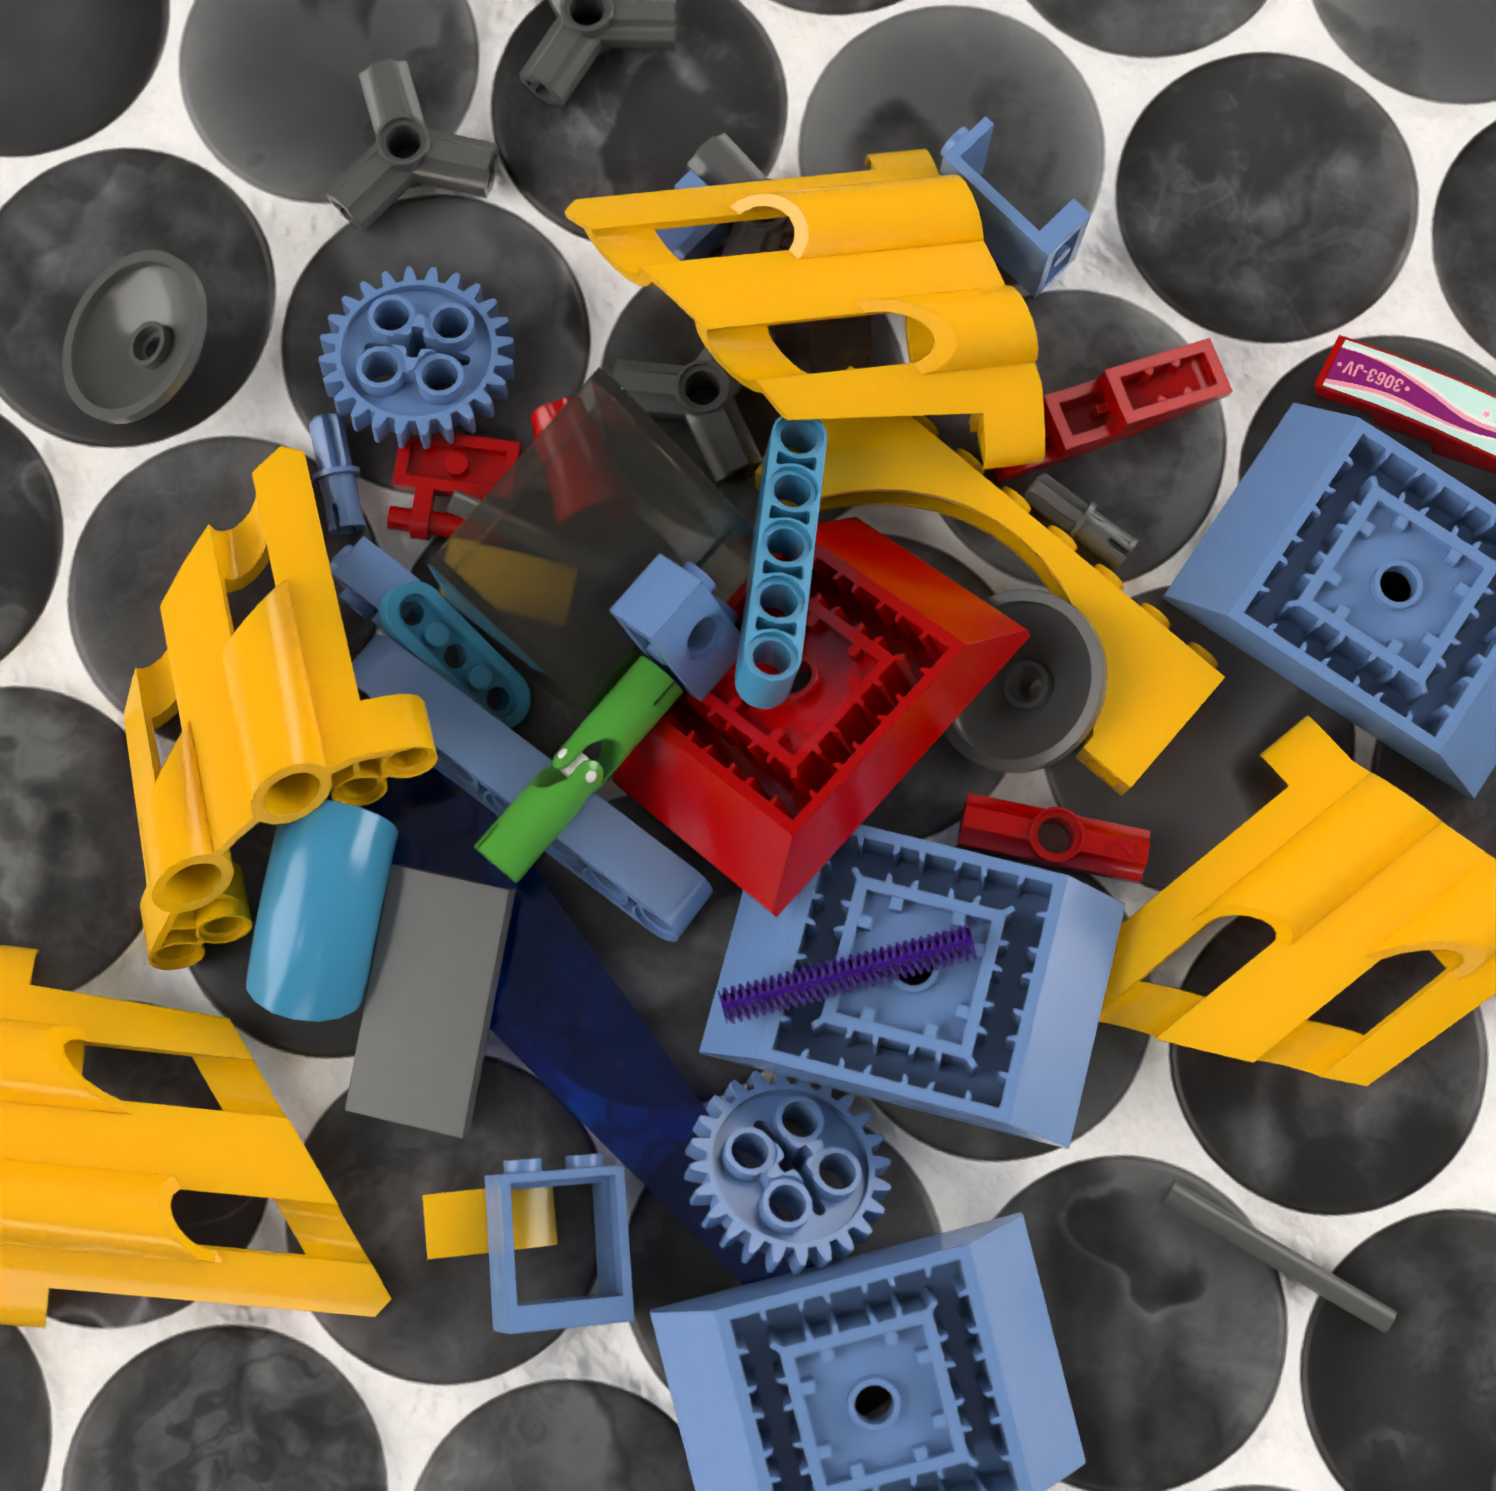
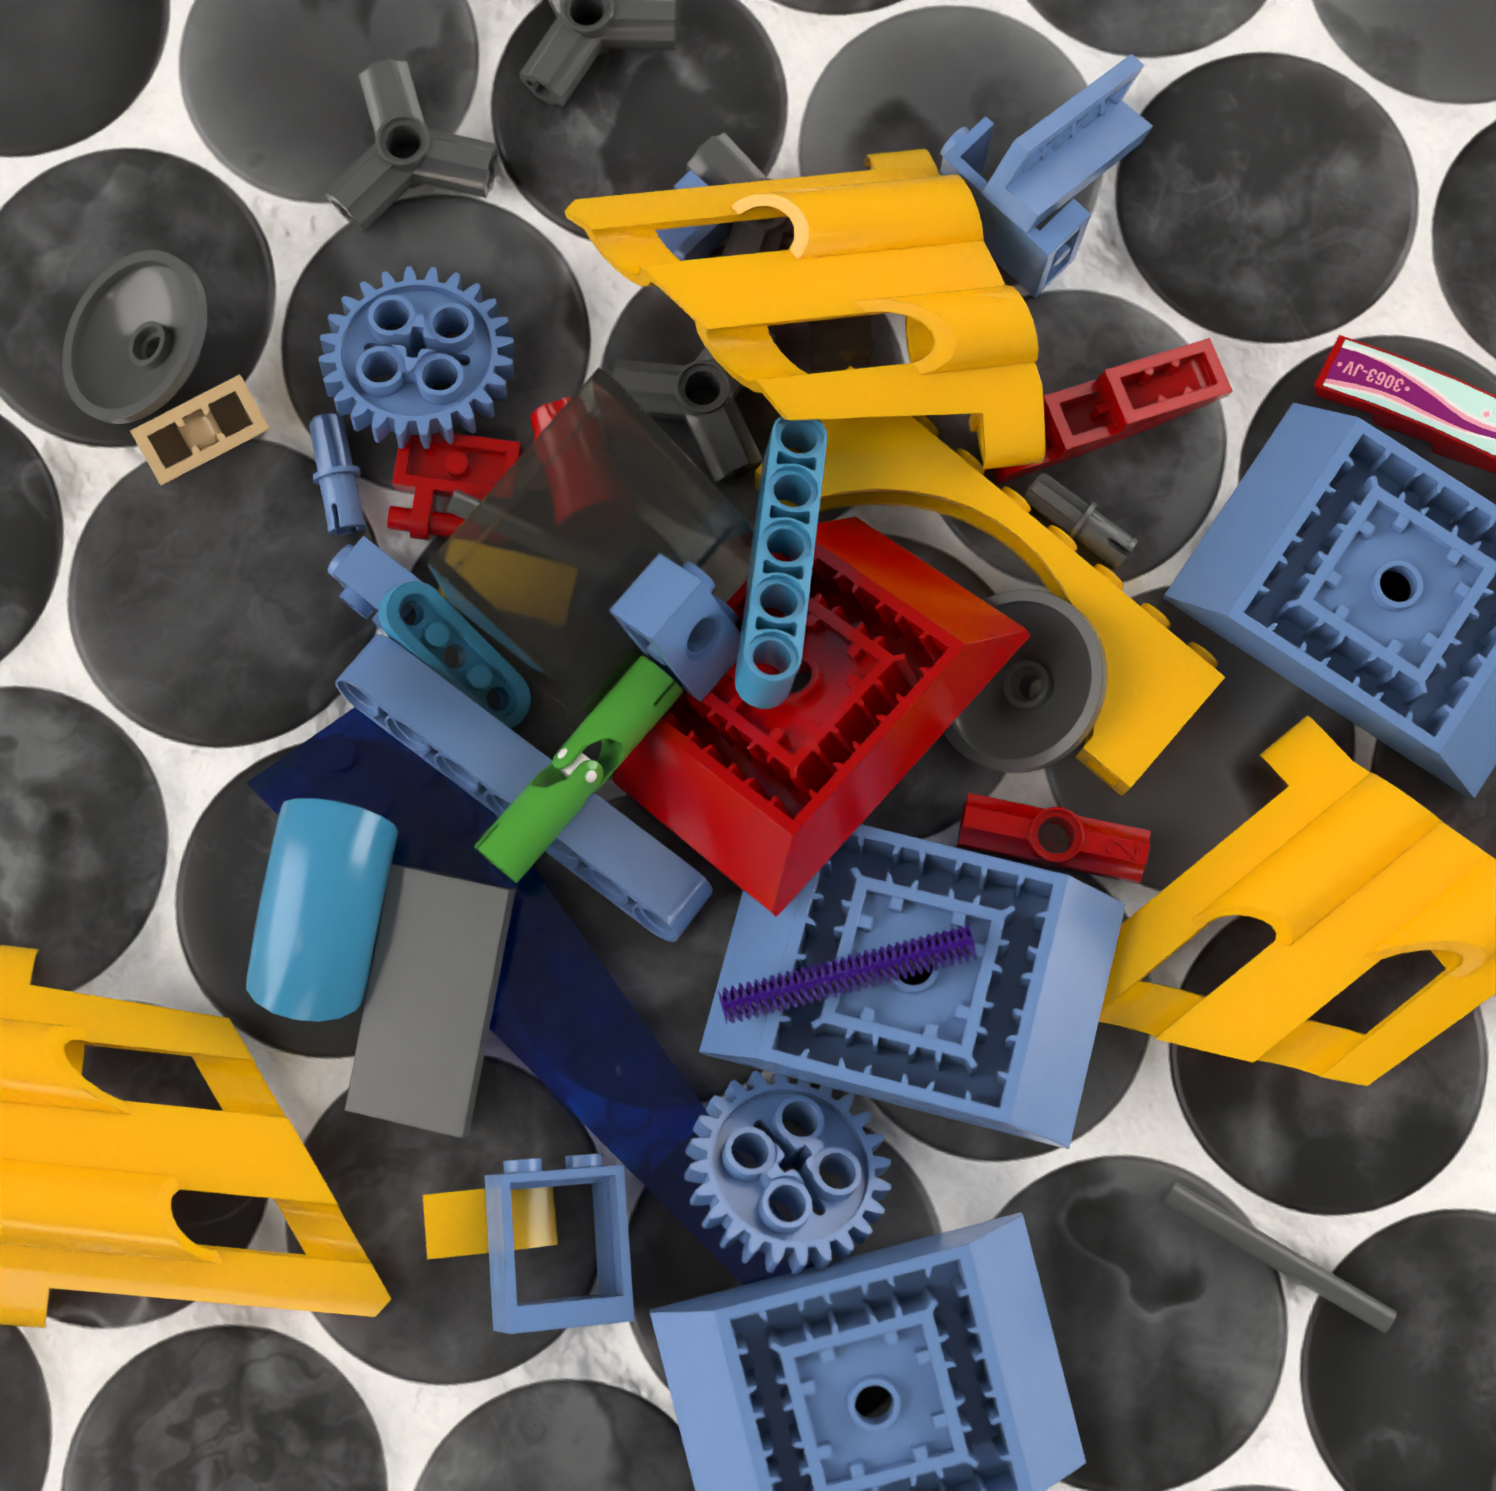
(200, 429): none -> tan brick
(261, 713): yellow panel -> none
(1068, 149): none -> medium blue fence

